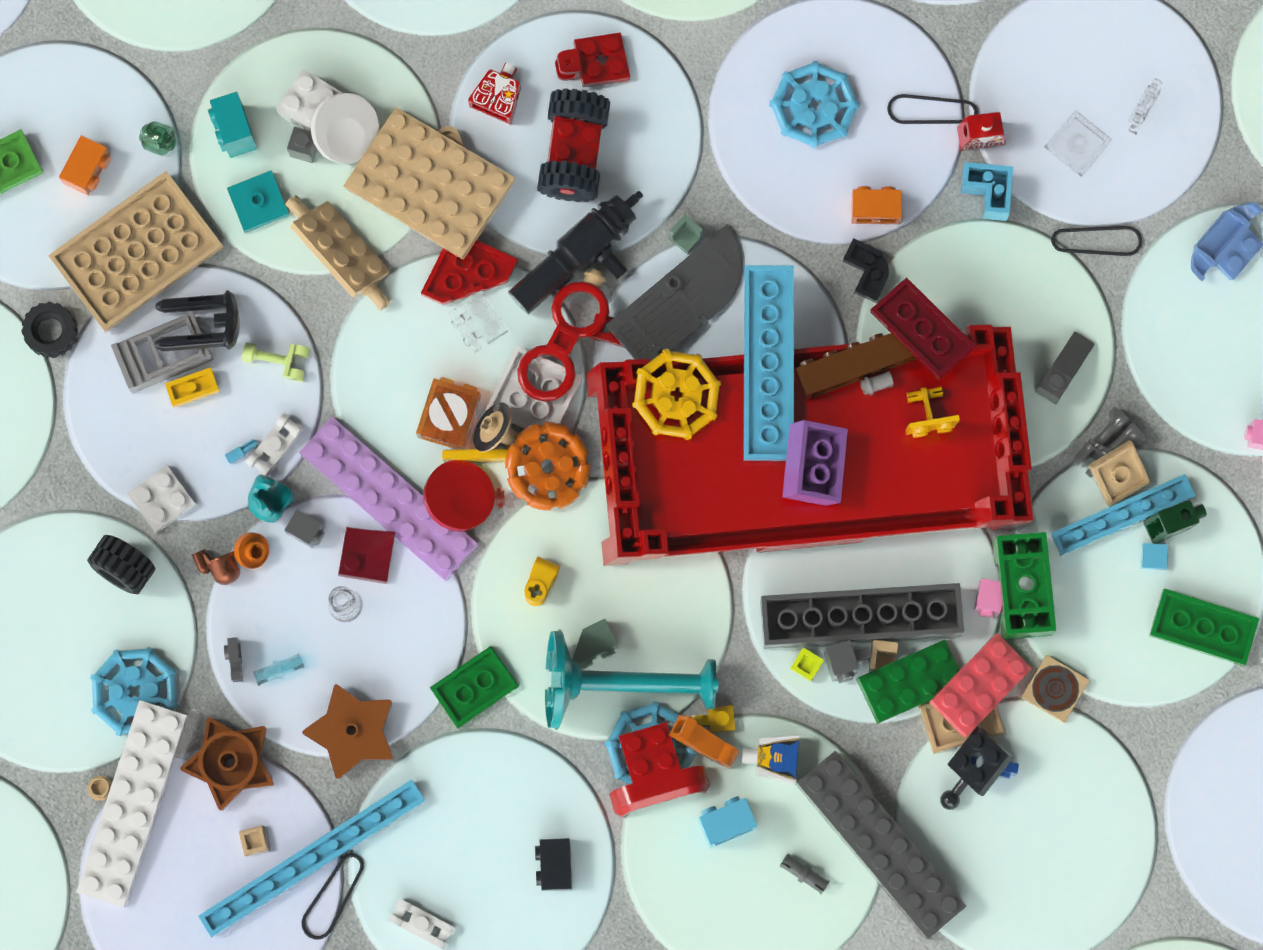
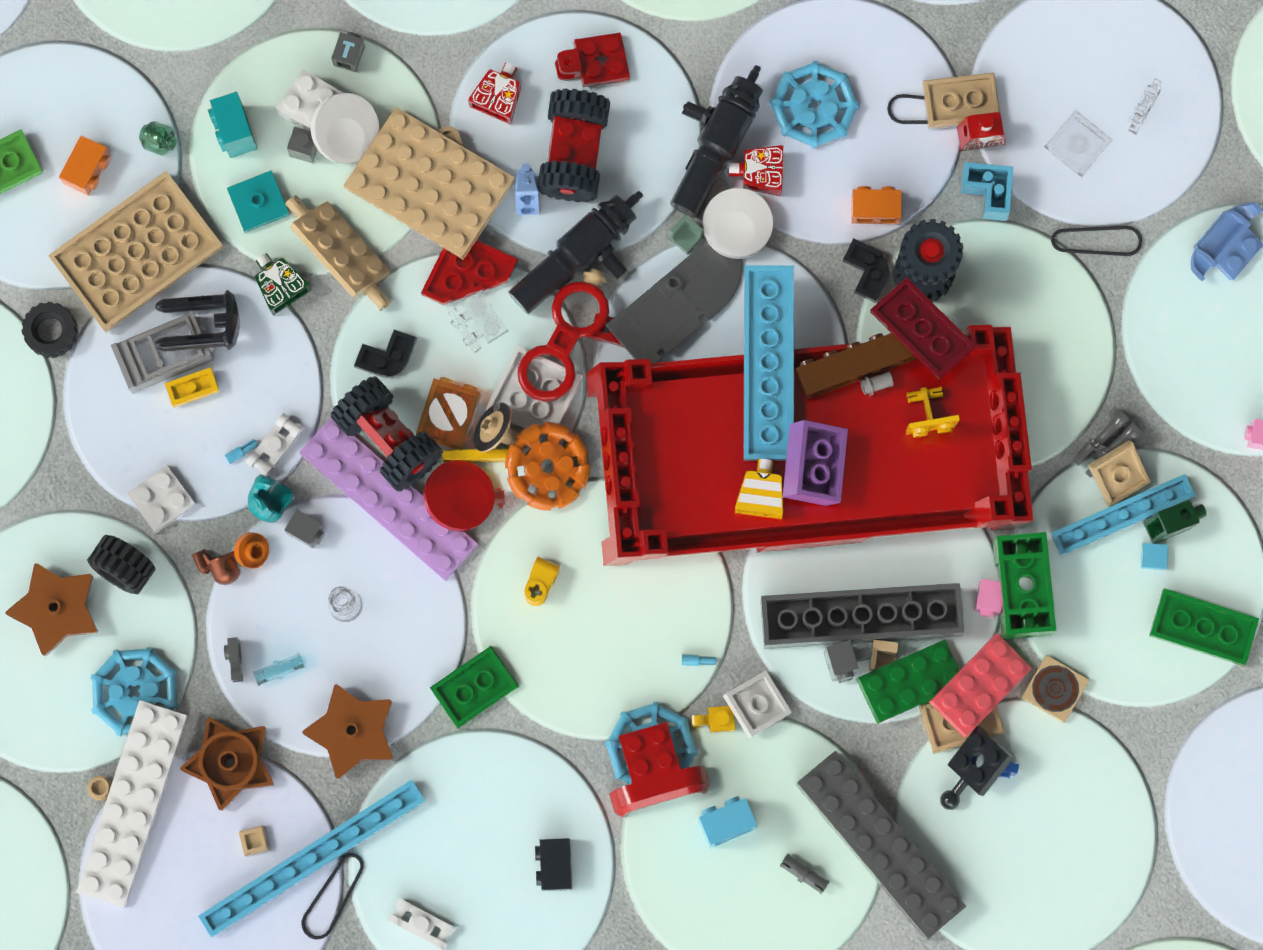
(72, 613): none -> dark orange plate
(251, 353): yellowish green bar -> none
(279, 283): none -> dark green torso
(348, 51): none -> dark grey brick
(366, 554): dark red plate -> none
(387, 362): none -> black plate
(407, 454): none -> black plate
(526, 191): none -> light blue piece
(569, 680): teal piece -> none
(593, 643): sand green slope -> none
(687, 385): yellow plate -> none
(696, 660): none -> medium azure pin
(703, 741): orange leg -> none
(718, 141): none -> black piece
(737, 223): none -> white piece
(757, 704): none -> white plate
(761, 170): none -> red torso
(761, 492): none -> torso
(775, 758): torso -> none
(806, 664): neon yellow plate -> none
(929, 258): none -> black plate
(956, 97): none -> tan tile
(1065, 368): dark grey slope -> none

